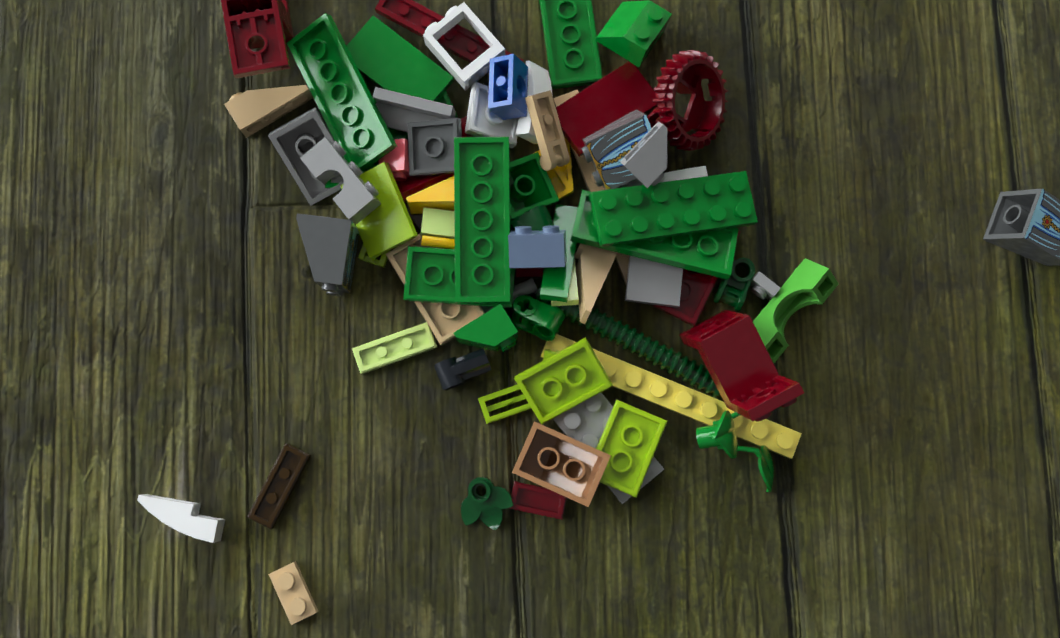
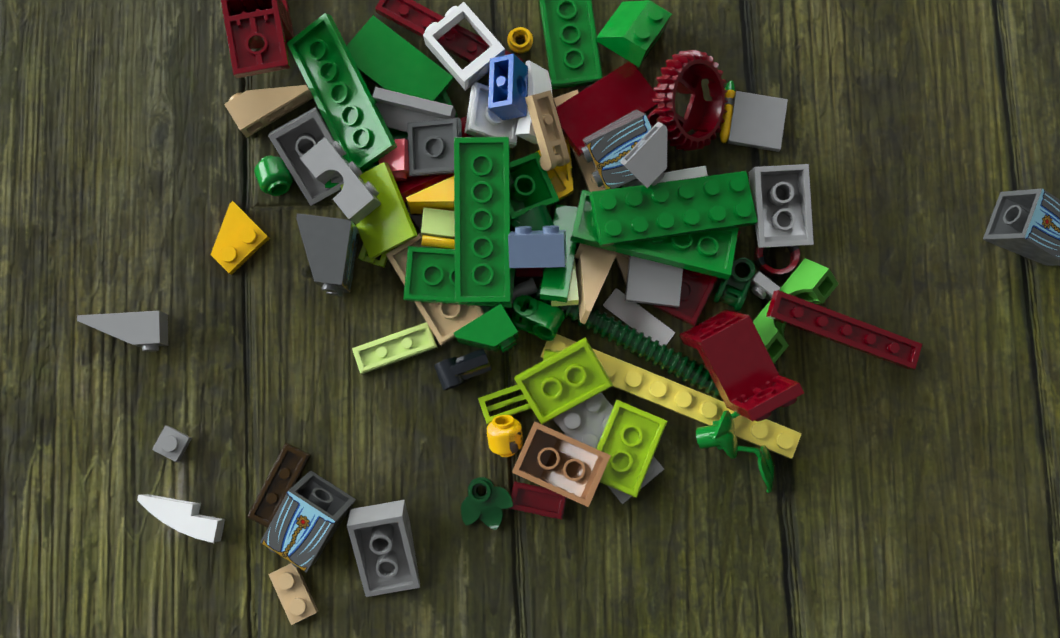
(140, 329): none -> light grey slope
(172, 443): none -> light grey plate
(237, 239): none -> yellow wing
(273, 175): none -> green head
(307, 520): none -> dark grey slope
(384, 548): none -> light grey slope
(504, 435): none -> yellow head
(523, 33): none -> yellow plate
(638, 318): none -> white sticker
(725, 127): none -> yellow piece
(757, 121): none -> light grey tile
(769, 271): none -> dark red piece
(782, 205): none -> light grey slope
(844, 330): none -> dark red plate

